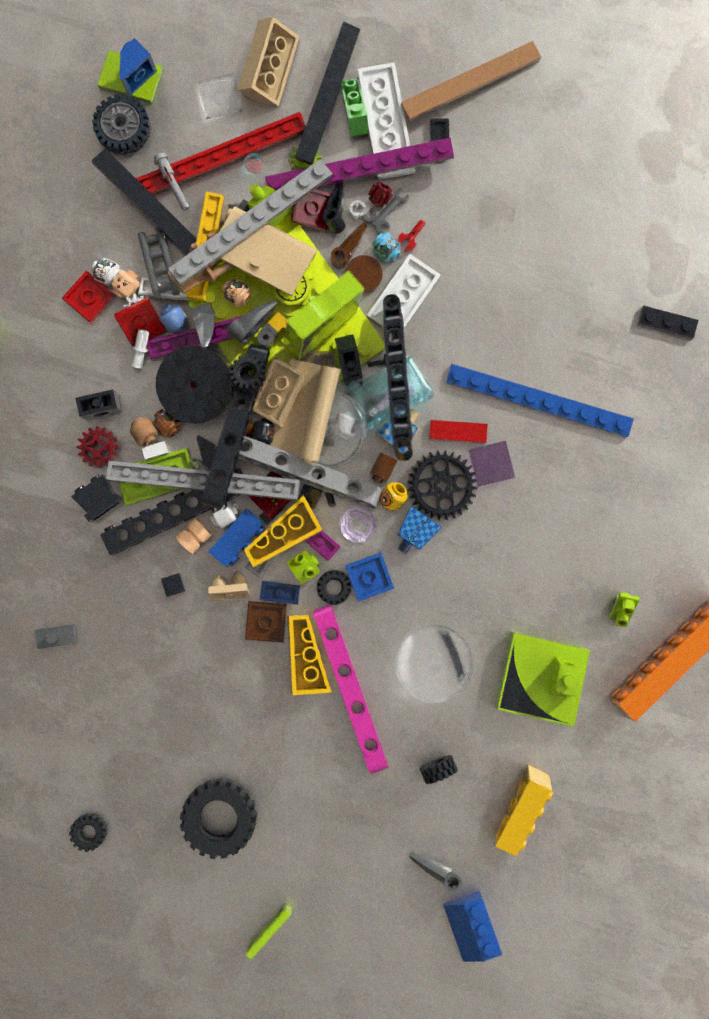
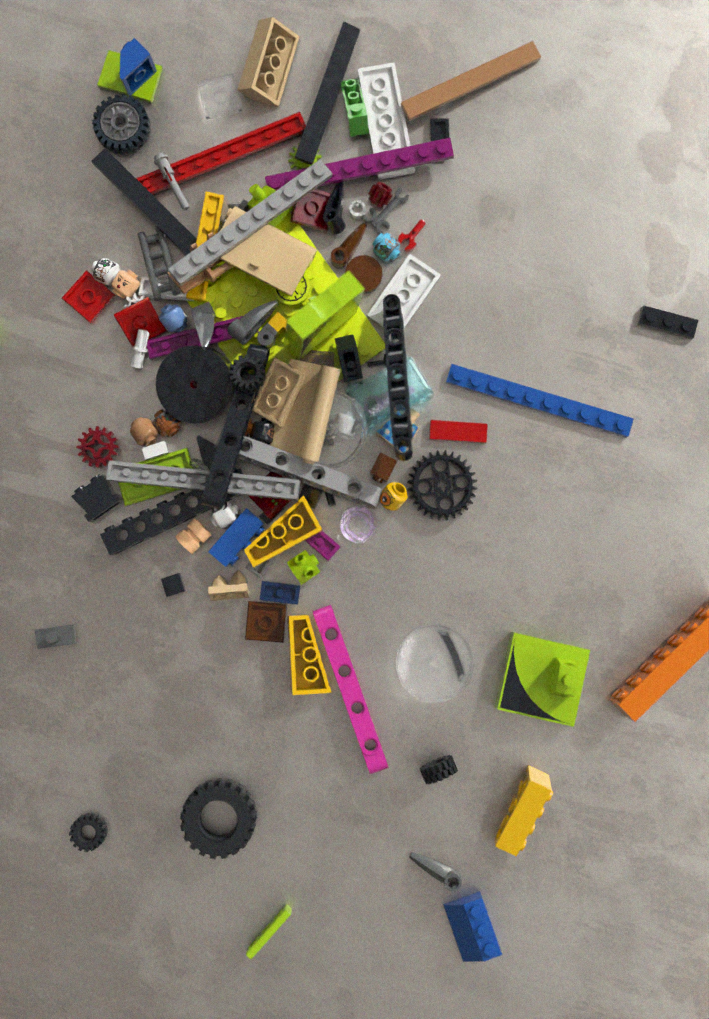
(98, 404): black brick -> none
(236, 292): light nougat head -> none
(253, 163): clear light blue tile -> none
(322, 590): black tyre -> none
(369, 576): blue plate -> none
(416, 530): torso -> none
(491, 463): clear purple tile -> none
(624, 608): lime hips -> none

